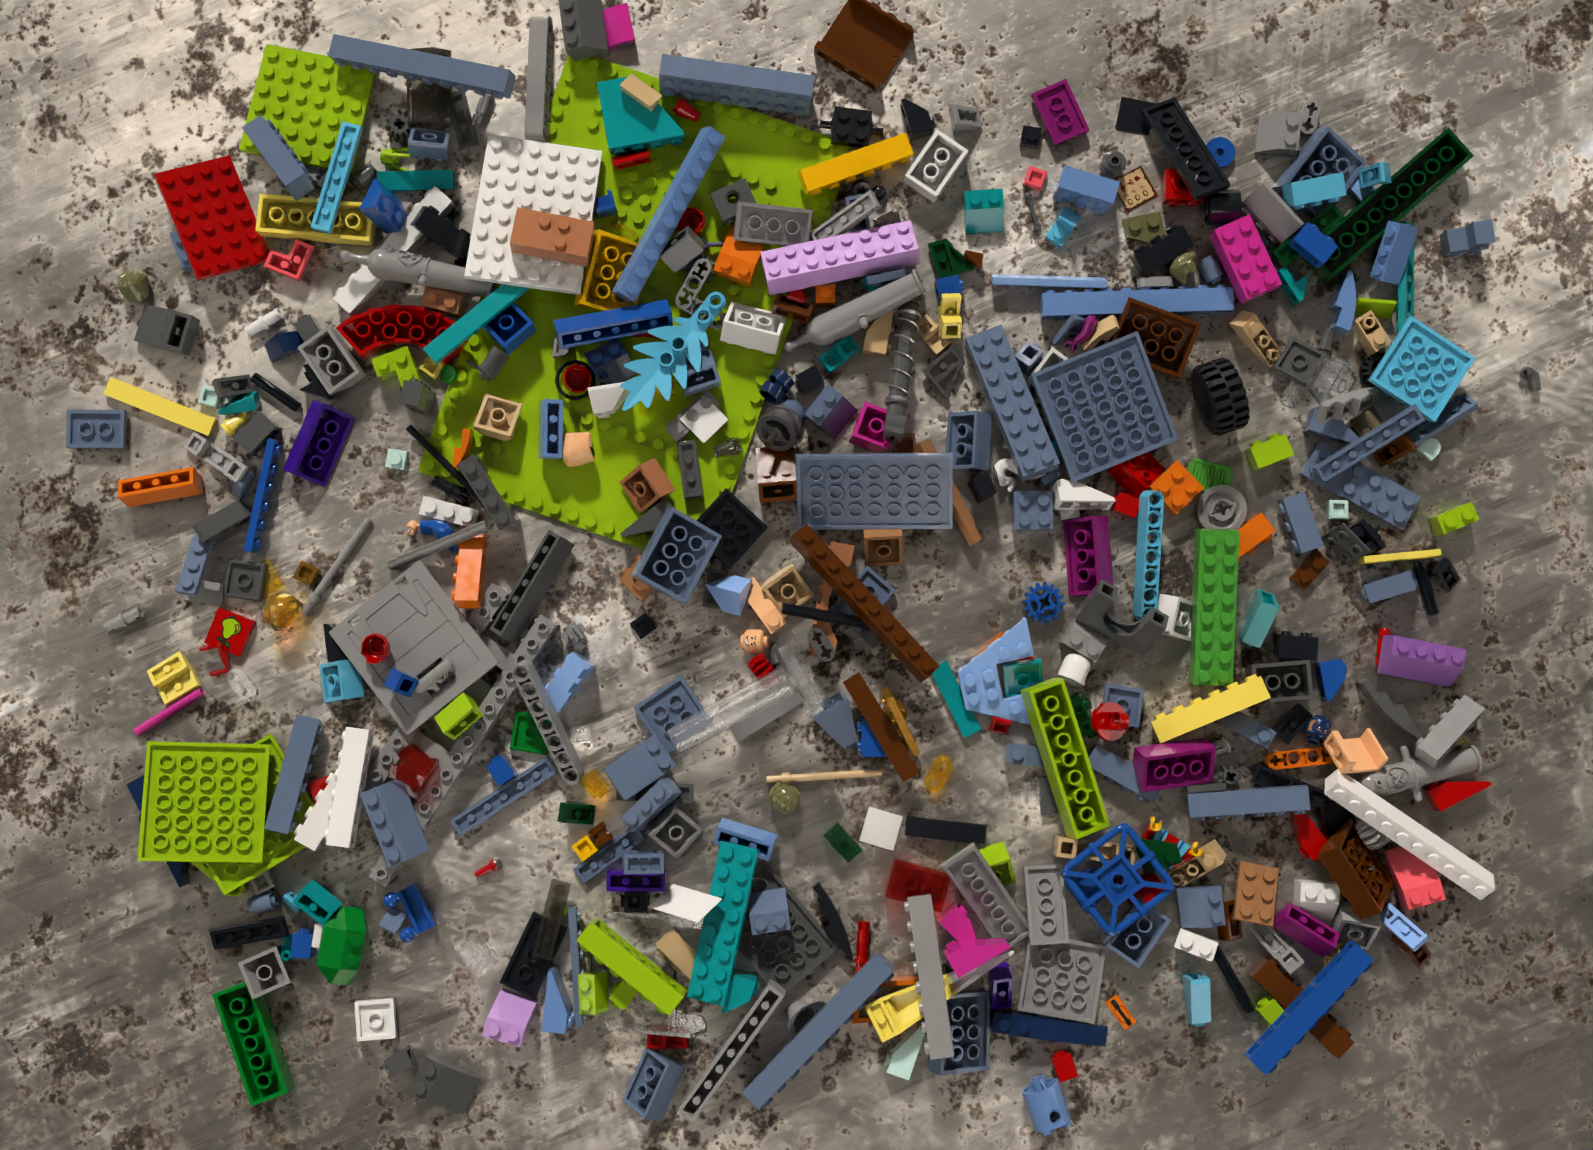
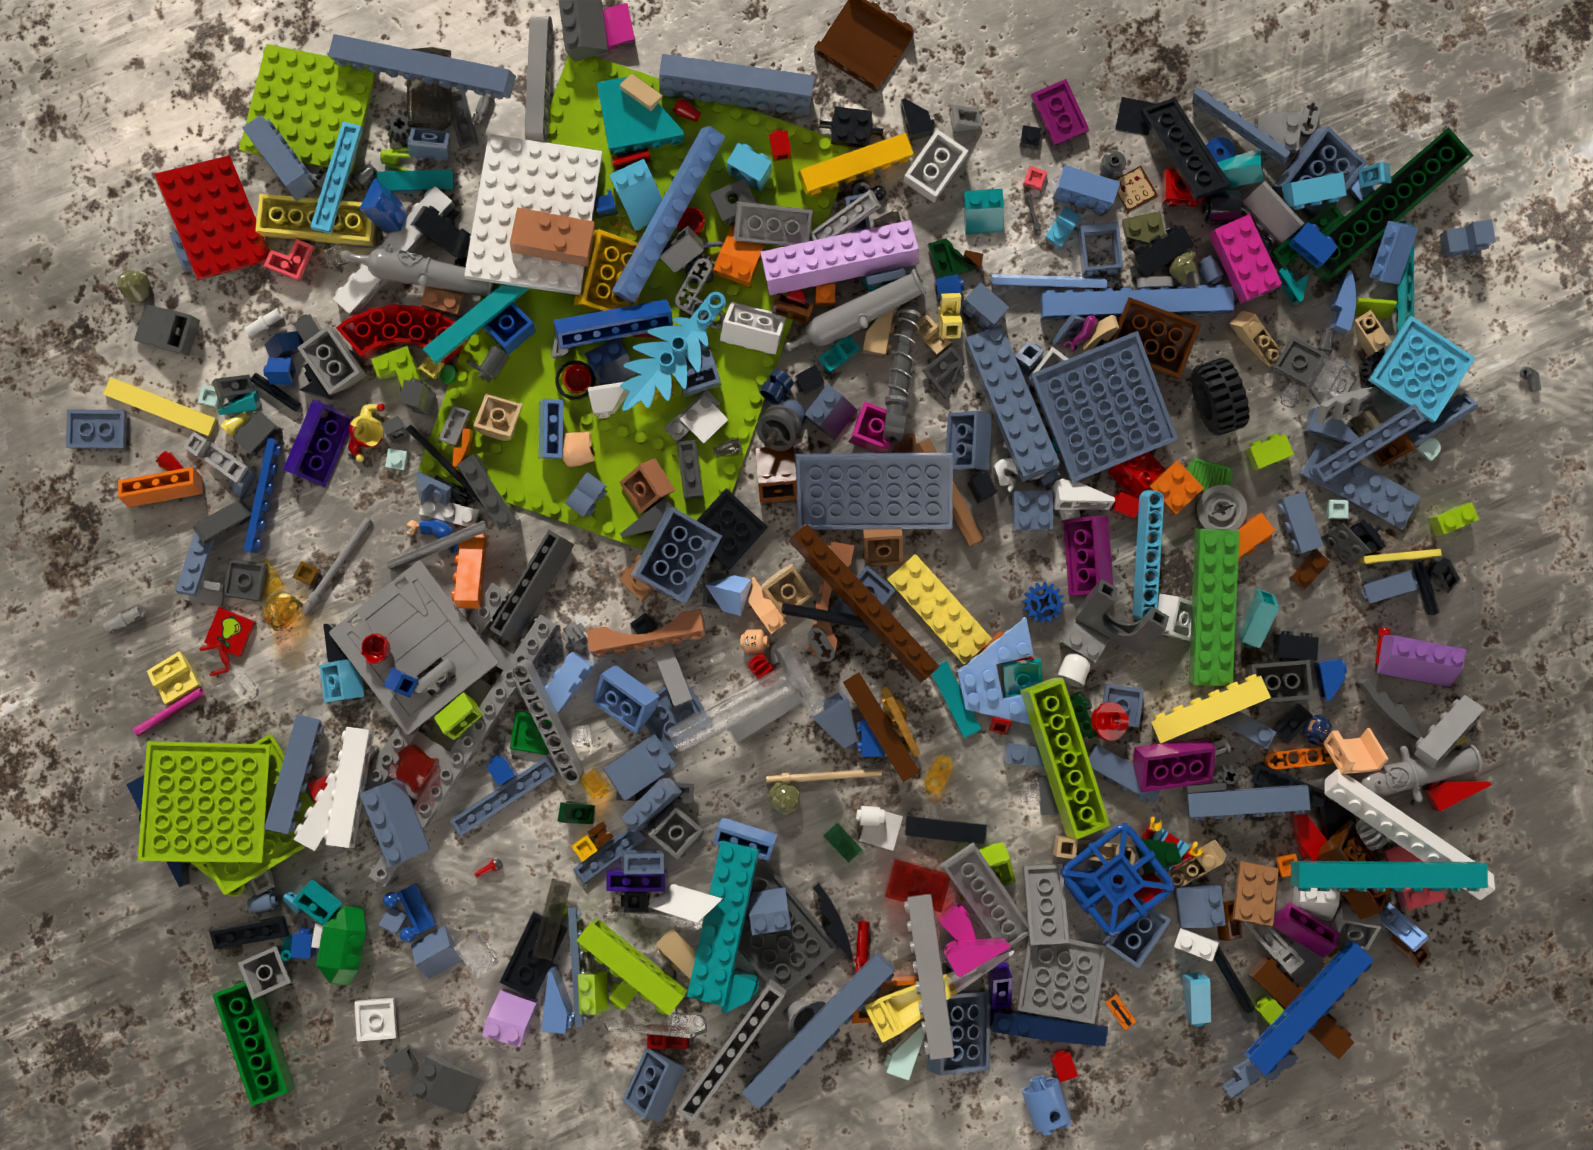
(168, 461): none -> red cone
(279, 371): none -> blue brick
(365, 430): none -> light yellow piece
(395, 429): none -> dark grey slope
(431, 488): none -> sand blue slope
(435, 952): none -> sand blue slope
(455, 423): none -> light grey plate
(586, 495): none -> sand blue brick
(625, 698): none -> medium blue slope
(637, 193): none -> medium azure slope
(672, 674): none -> light grey tile
(685, 626): none -> nougat arch
(749, 165): none -> medium azure brick
(780, 145): none -> red brick
(870, 816): none -> white brick
(939, 609): none -> light yellow plate
(984, 307): none -> sand blue brick
(1100, 230): none -> sand blue window
(1243, 168): none -> teal slope
(1245, 129): none -> sand blue plate
(1249, 1074): none -> sand blue slope
(1284, 864): none -> orange plate
(1388, 874): none -> teal brick

